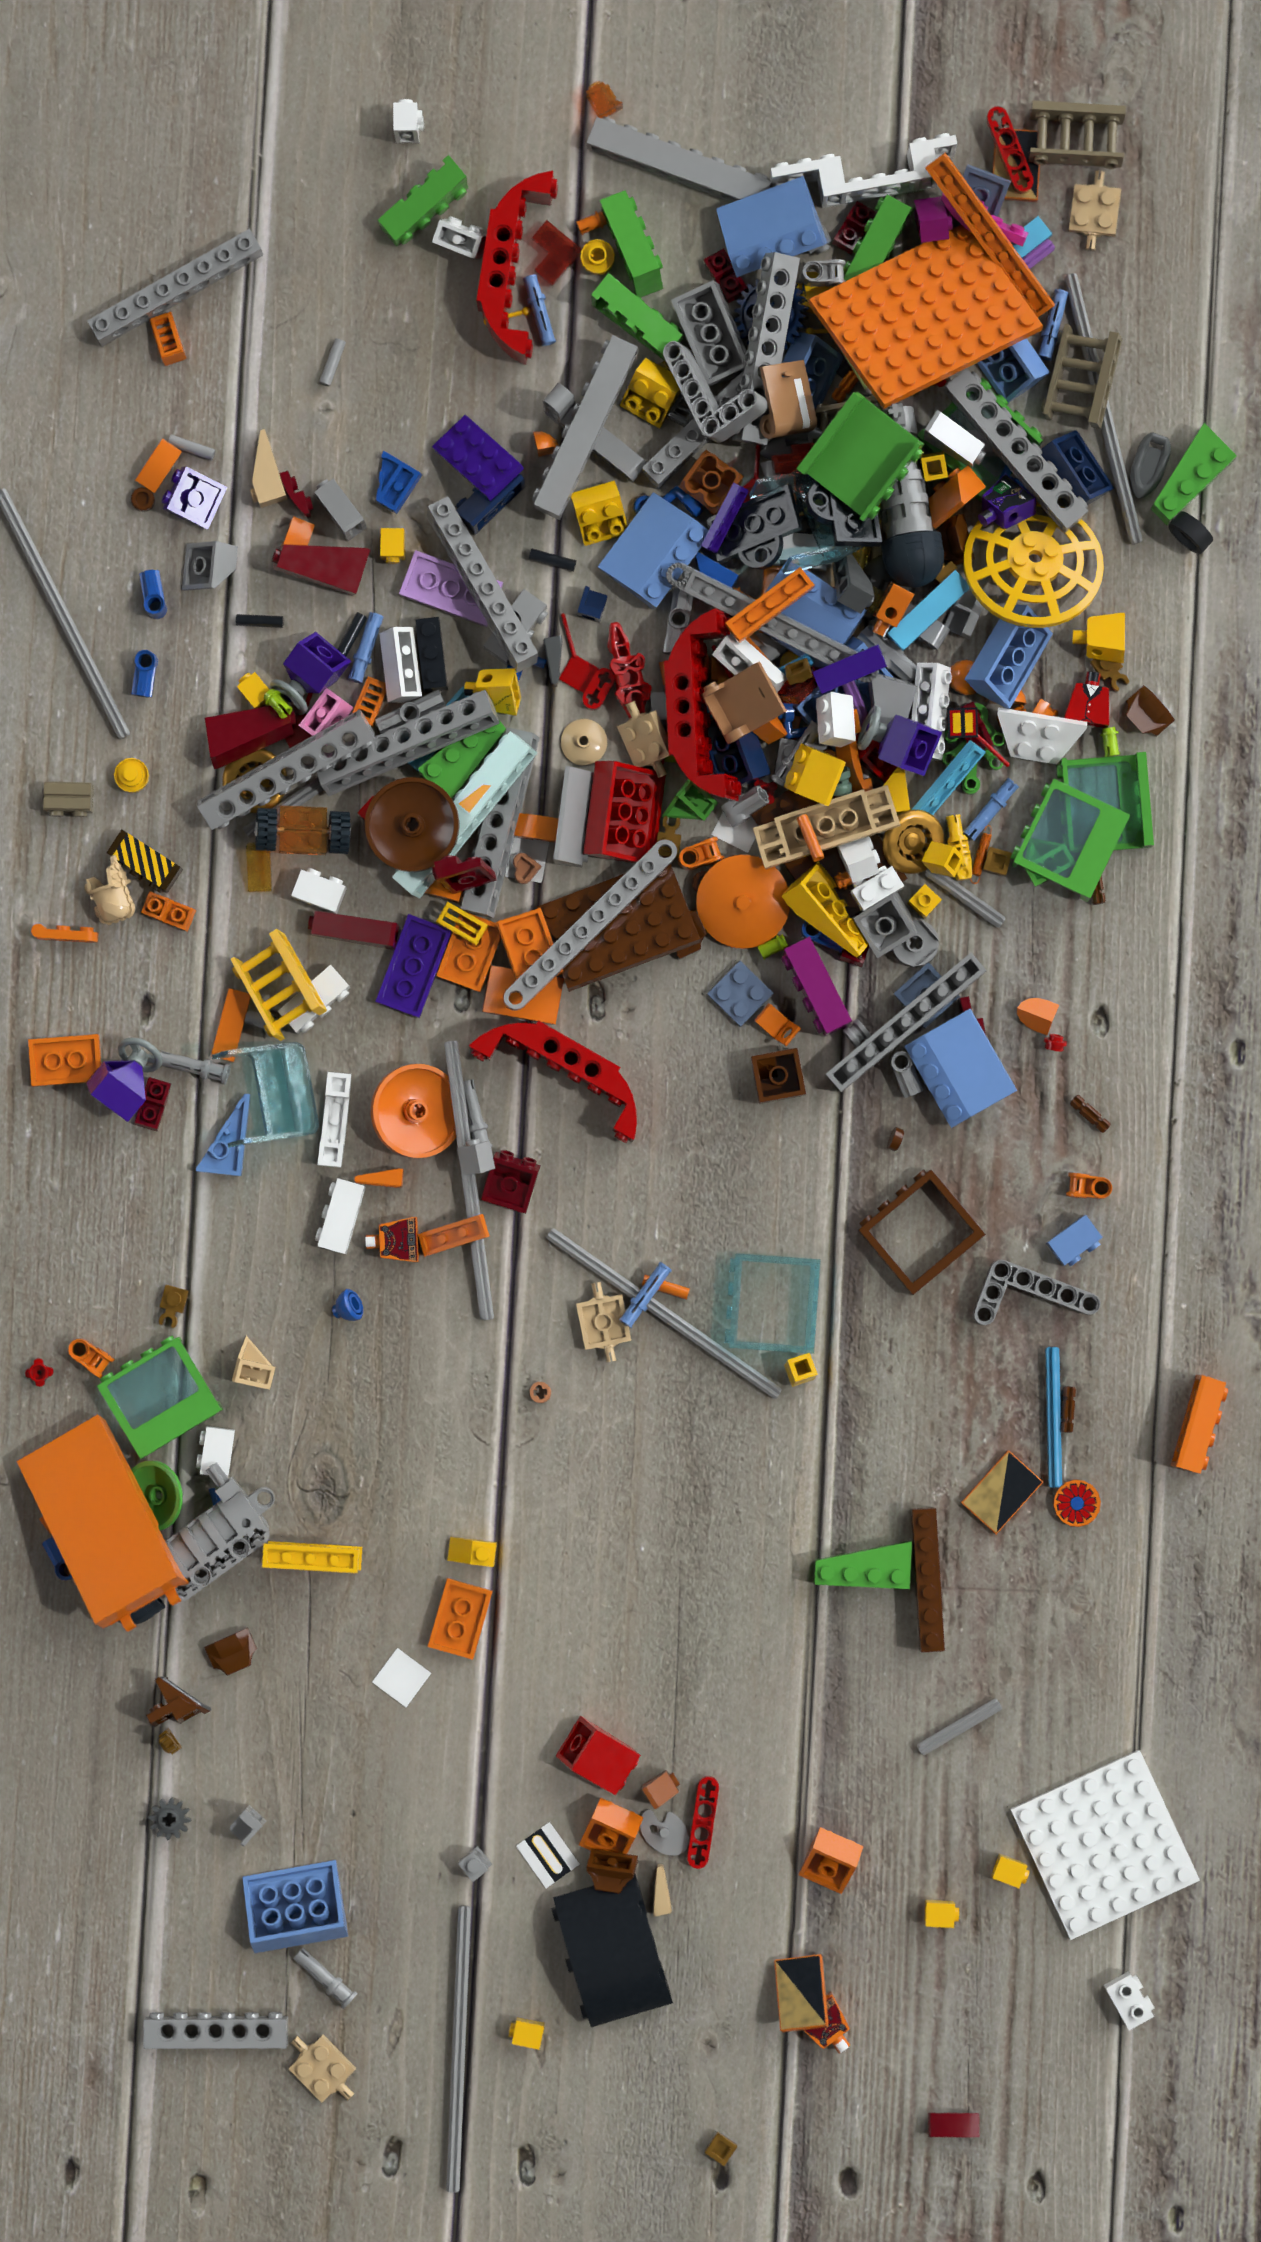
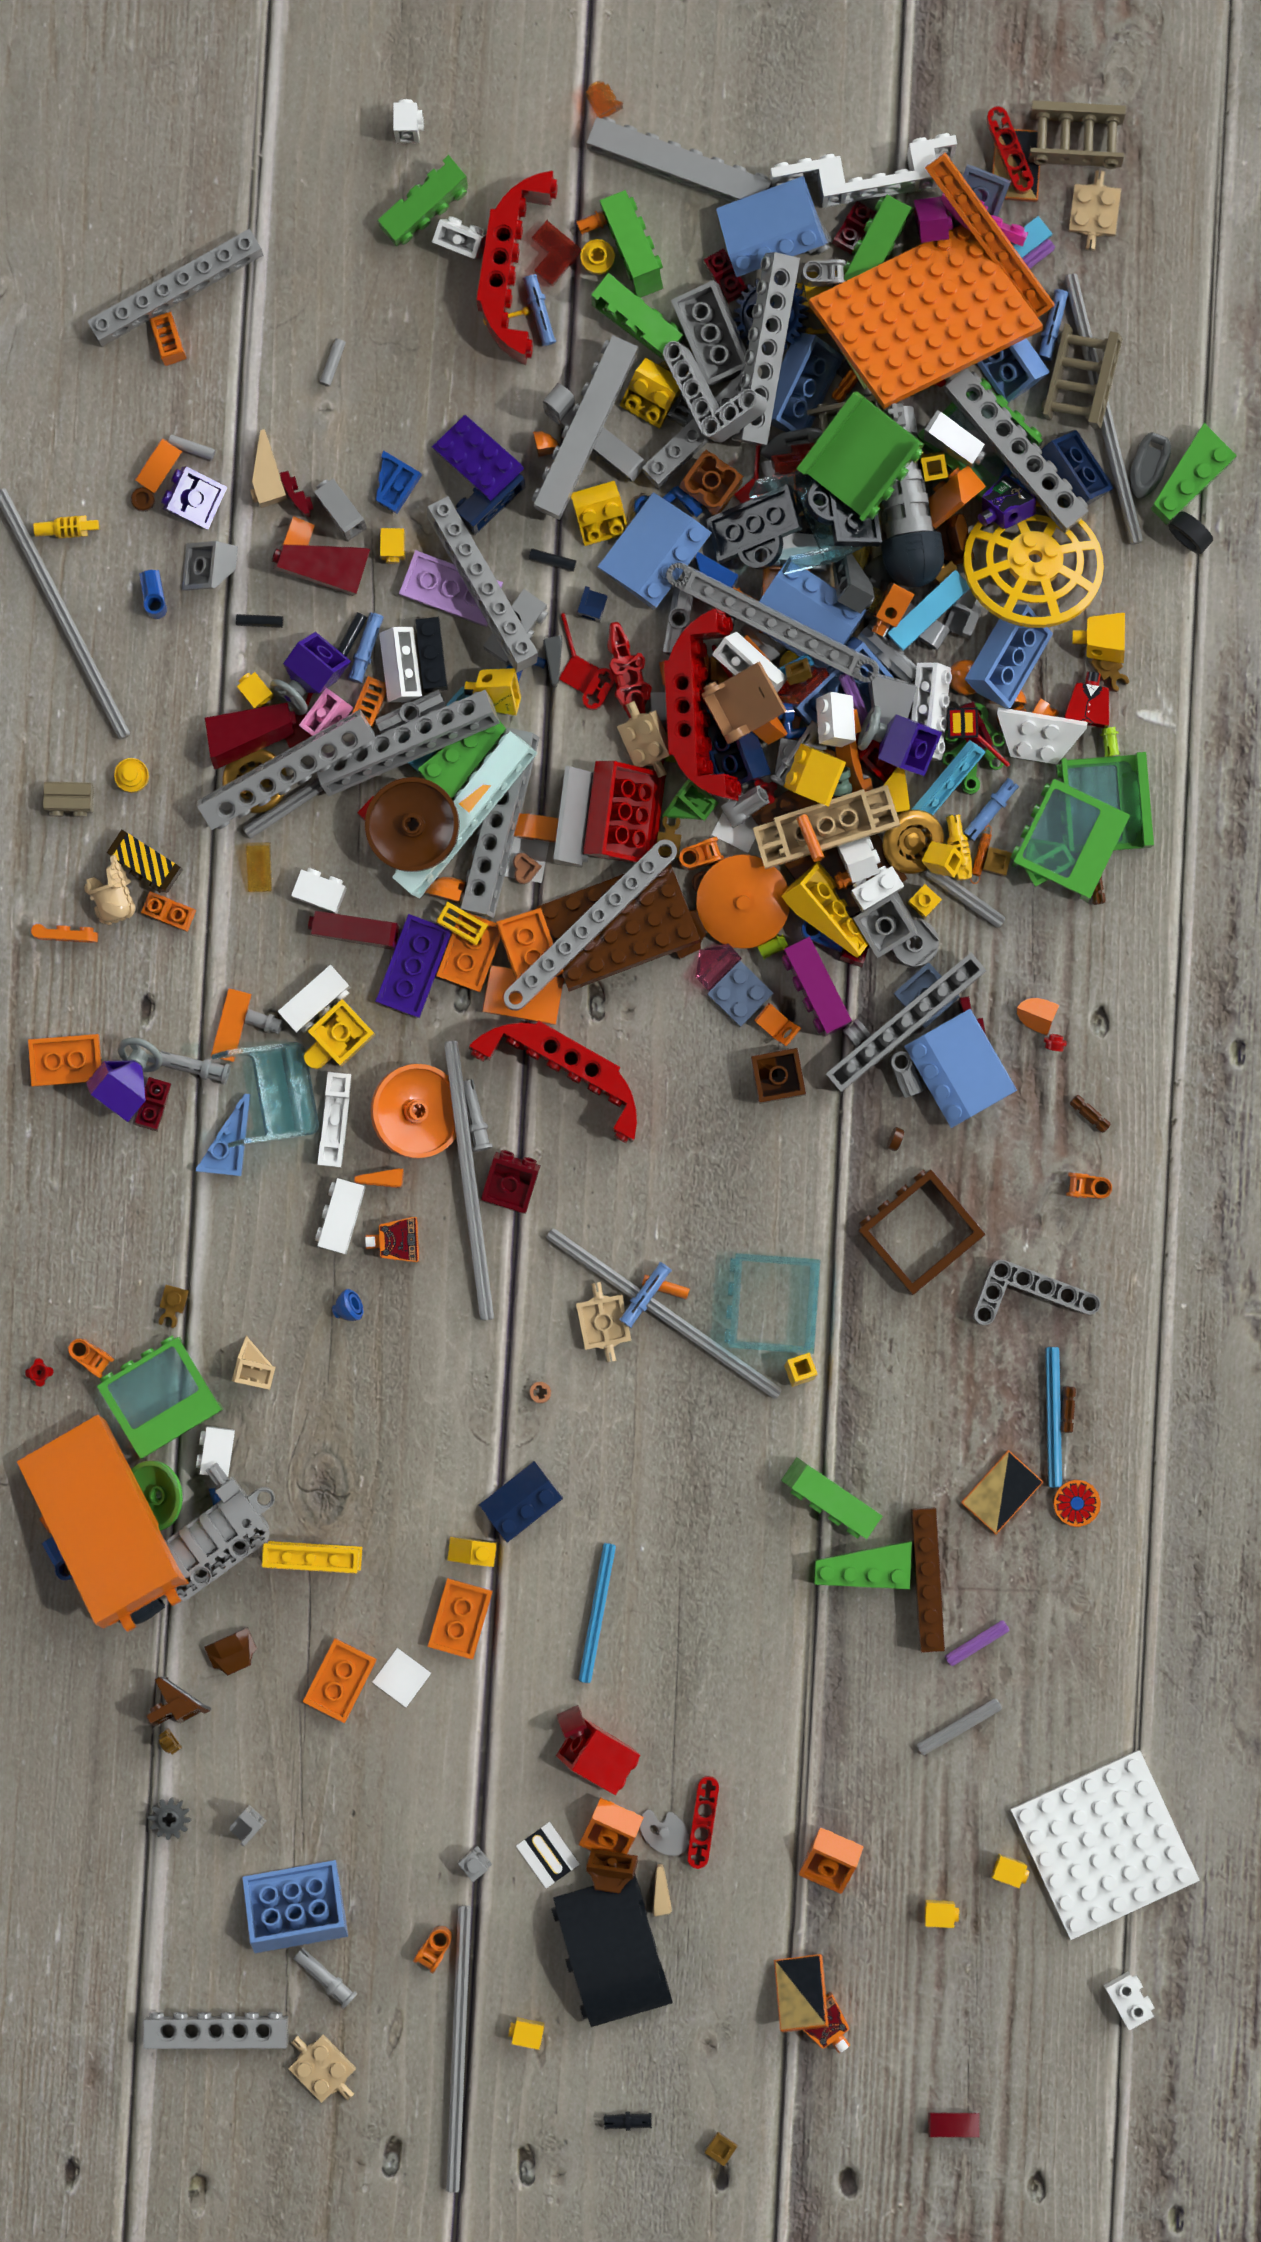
(66, 527): none -> yellow hinge
(144, 676): blue piece -> none
(274, 699): lime pin -> none
(301, 983): yellow fence -> none
(302, 830): plate -> none
(338, 1036): none -> yellow brick
(339, 1680): none -> orange plate
(432, 1952): none -> orange piece
(453, 1235): orange plate -> none
(460, 875): dark red plate -> none
(475, 1157): light grey brick -> none
(520, 1501): none -> dark blue slope
(572, 1722): none -> dark red slope
(588, 753): tan dish -> none
(597, 1613): none -> dark azure axle
(627, 2121): none -> black pin
(661, 1788): slope -> none
(715, 964): none -> clear pink slope
(725, 517): dark purple tile -> none
(769, 605): orange plate -> none
(787, 400): medium nougat door -> none
(831, 1498): none -> bright green wedge
(849, 669): dark purple tile -> none
(977, 1643): none -> medium lavender axle
(1075, 1240): medium blue brick -> none
(1148, 712): reddish brown slope -> none
(1199, 1423): orange slope -> none

